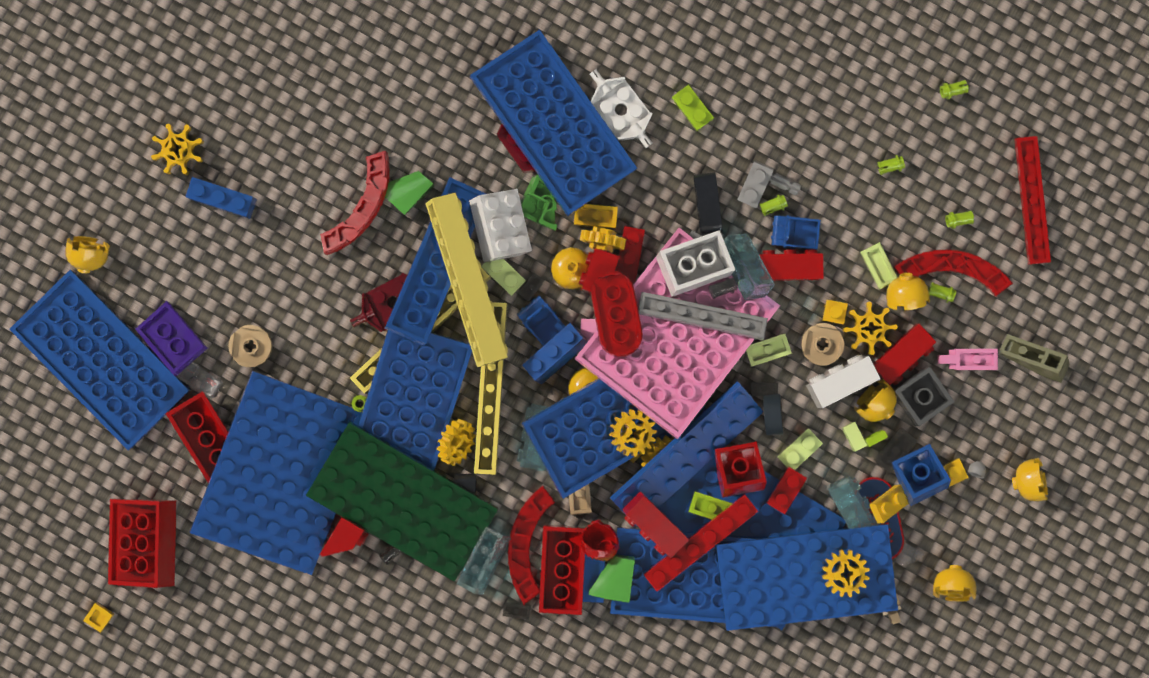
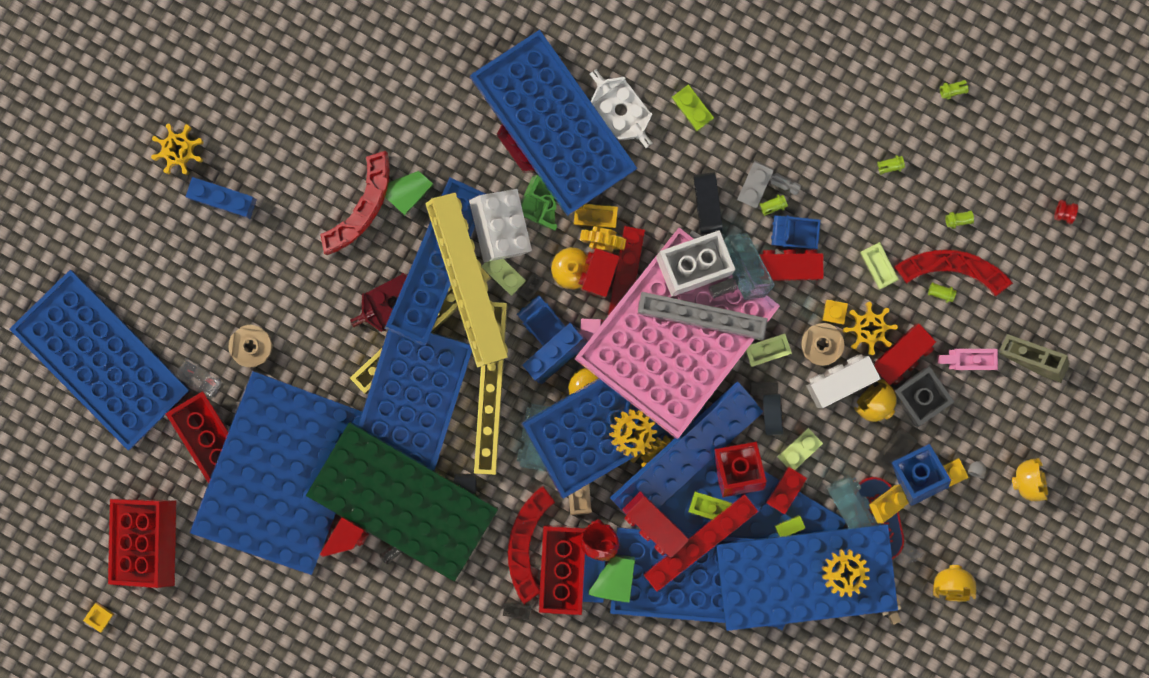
(86, 253): yellow cylinder -> none
(171, 338): dark purple tile -> none
(355, 403): lime pin -> none
(456, 442): yellow gear -> none
(483, 560): clear light blue brick -> none
(616, 314): red tile -> none
(790, 526): none -> lime piece
(854, 436): yellowish green piece -> none
(875, 438): lime tile -> none
(907, 292): yellow cylinder -> none
(1032, 200): red plate -> none
(1066, 211): none -> red wheel

